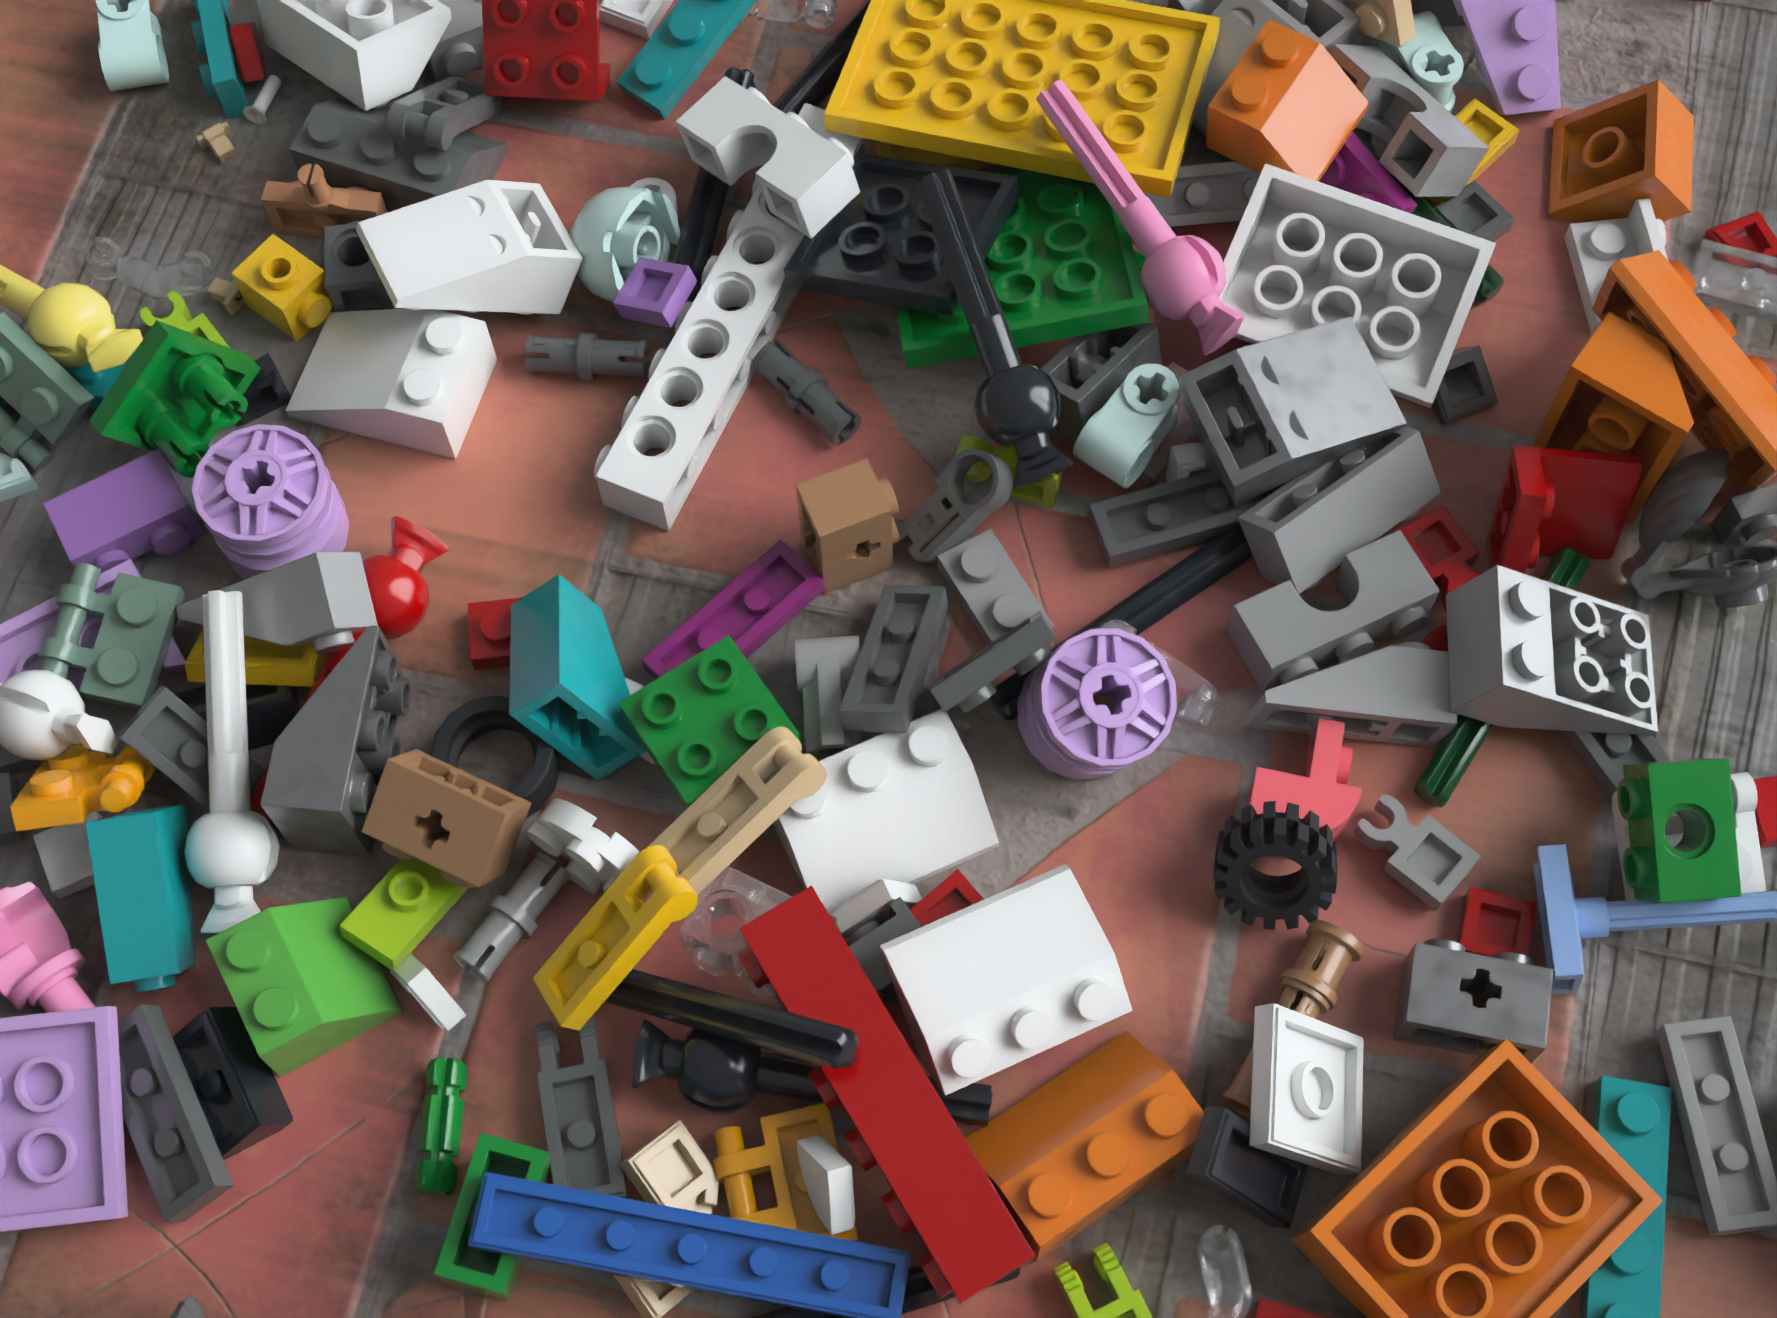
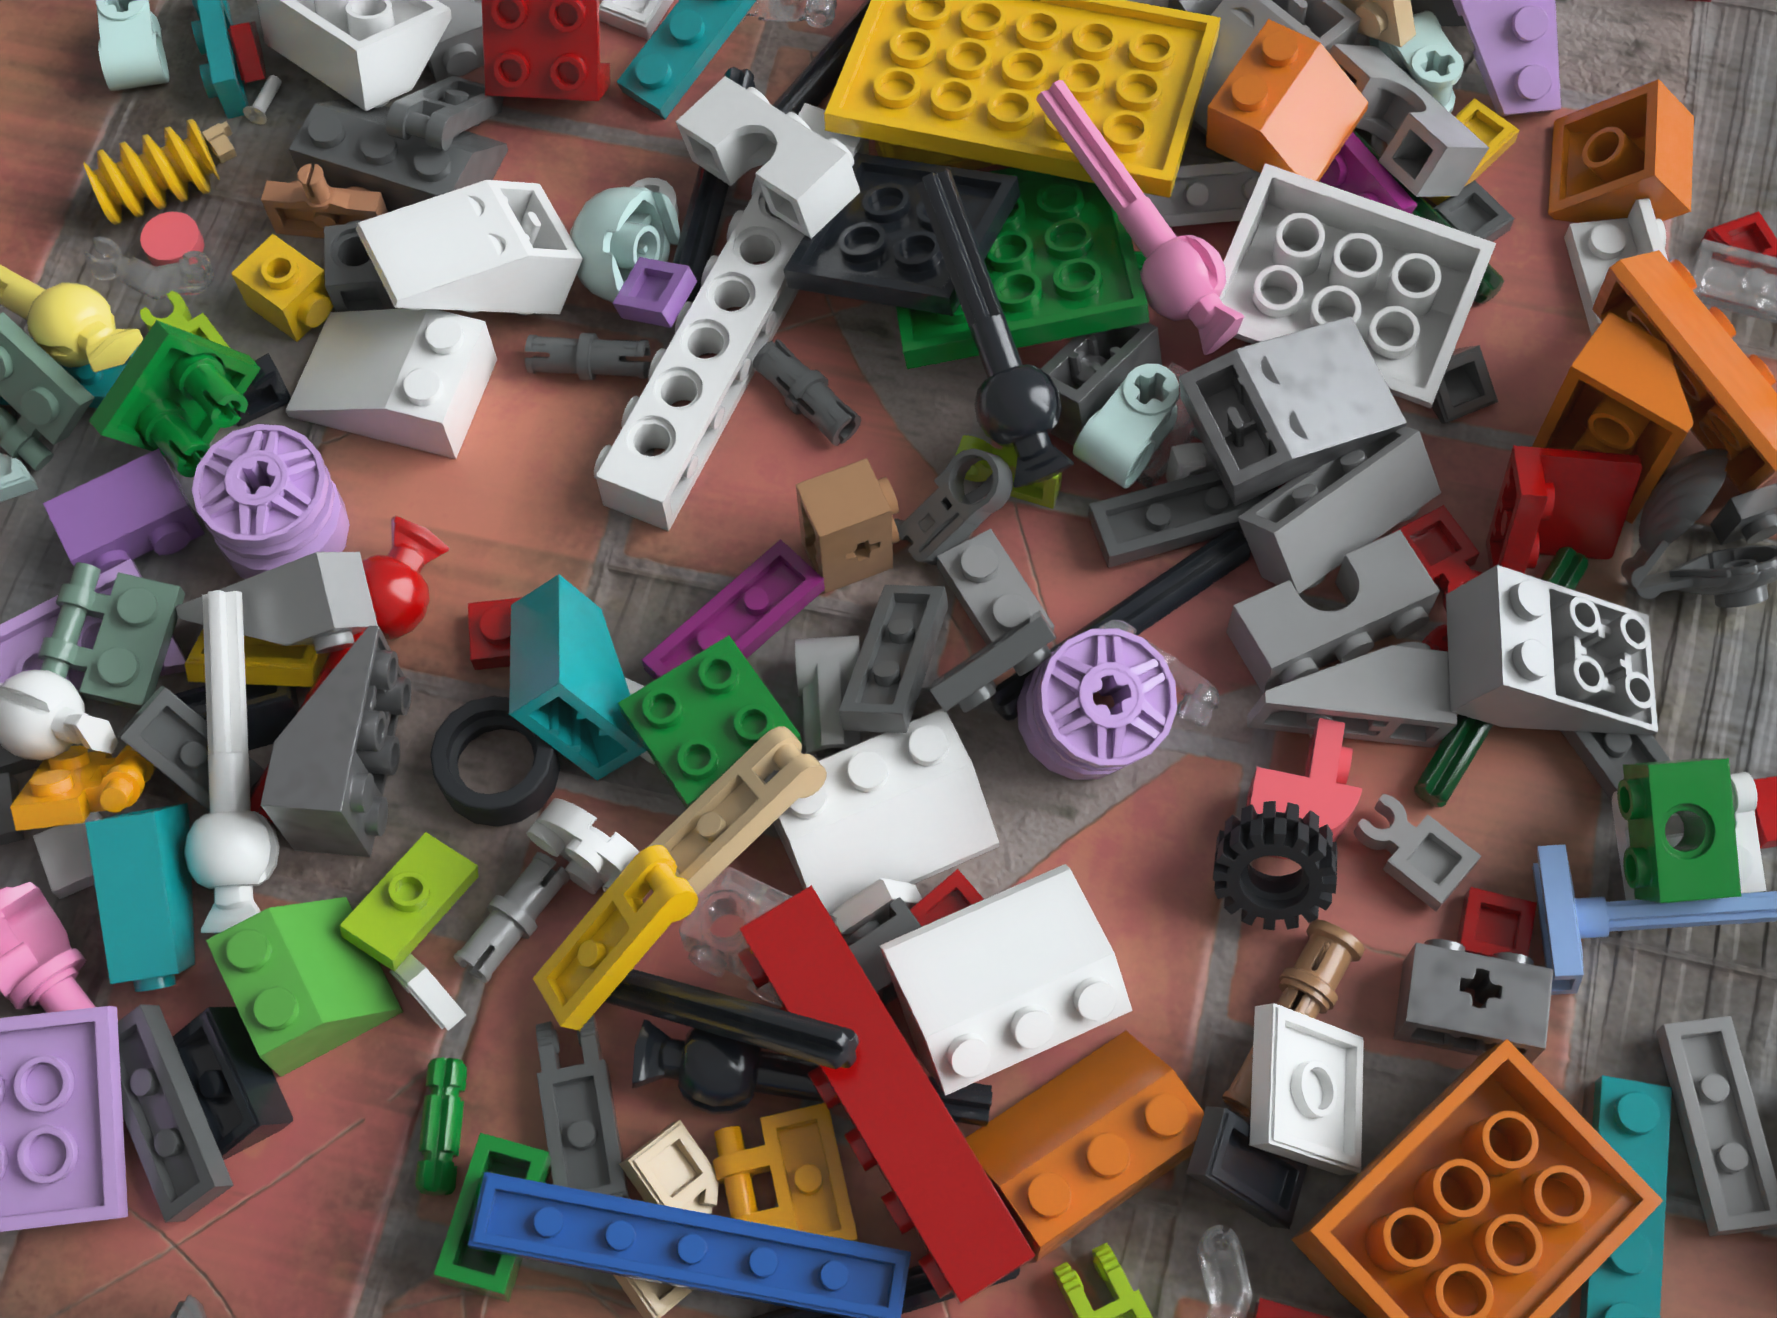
(152, 172): none -> yellow piece
(169, 237): none -> coral tile
(227, 294): tan piece -> none
(478, 814): medium nougat brick -> none
(828, 1183): white tile -> none

